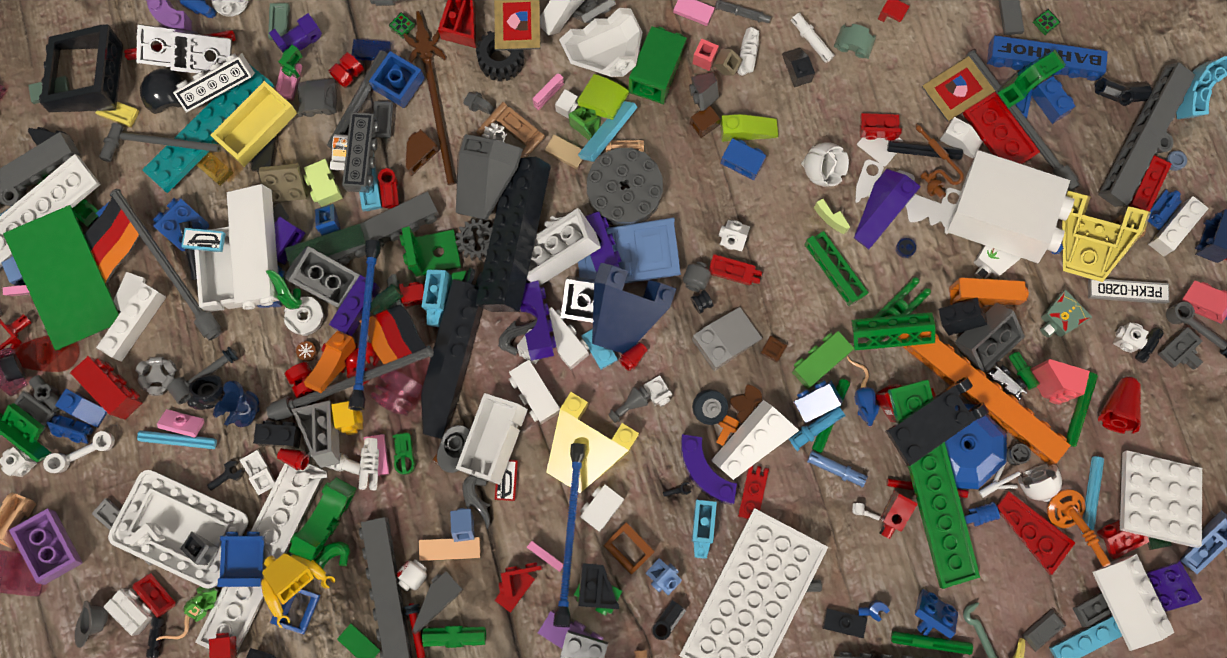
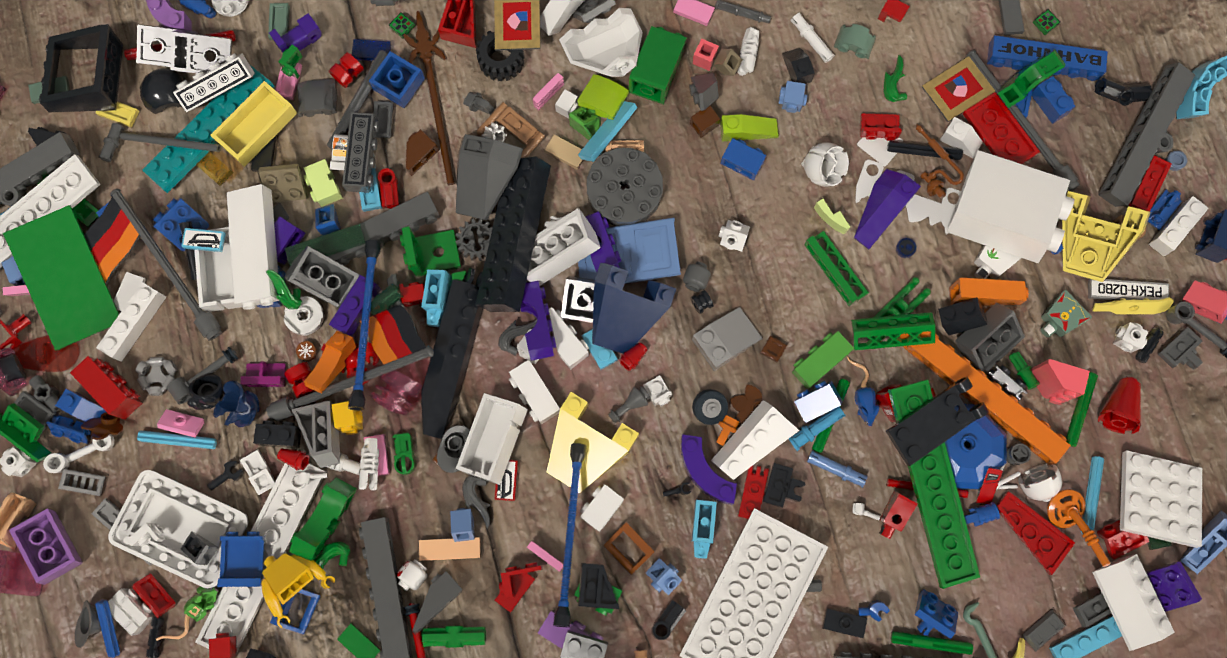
(66, 478): none -> light grey slope
(103, 426): none -> reddish brown plate
(107, 628): none -> blue axle
(264, 375): none -> magenta panel
(734, 270): red hinge -> none
(781, 486): none -> black plate
(792, 96): none -> medium blue brick
(890, 83): none -> green piece
(989, 486): none -> red sticker
(1134, 306): none -> light yellow piece

